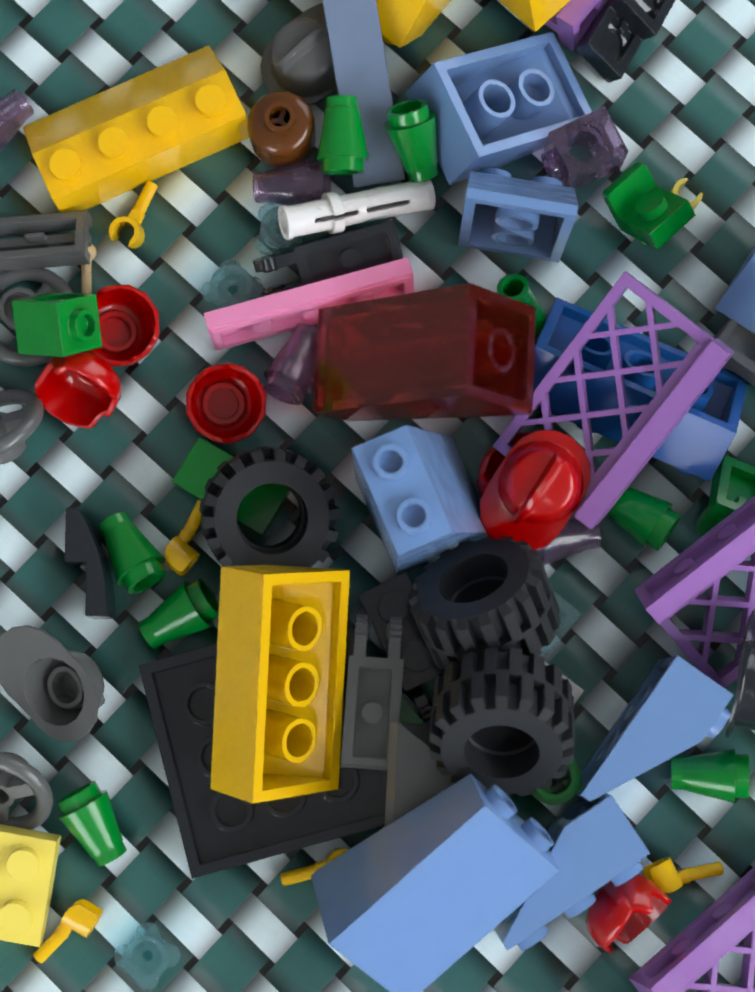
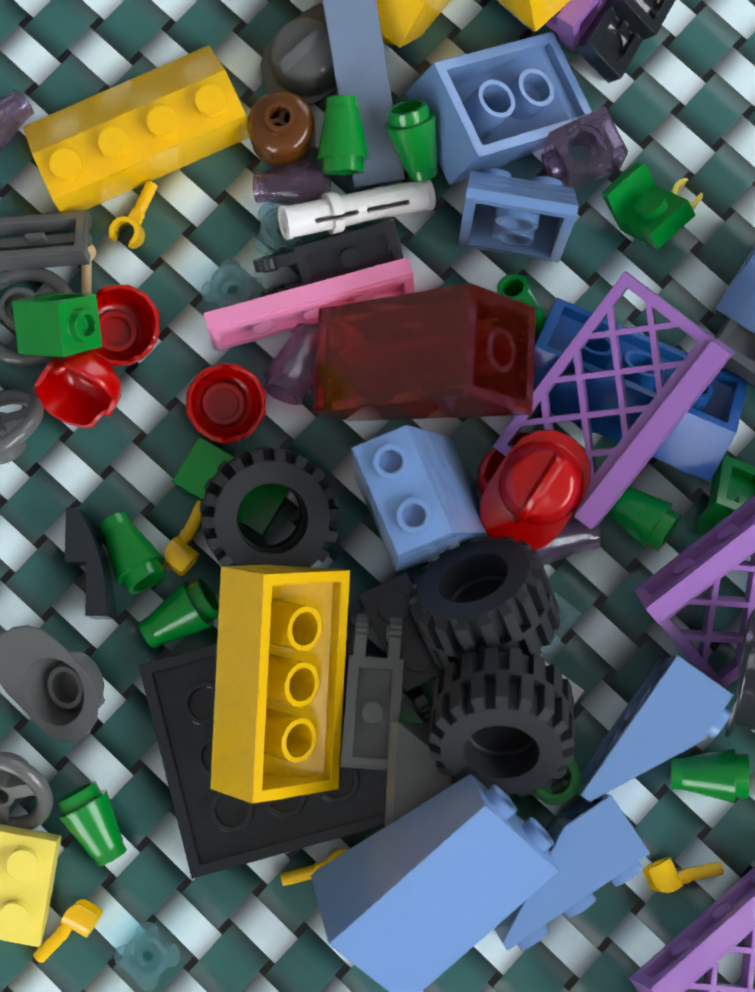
(624, 910): red hair -> none

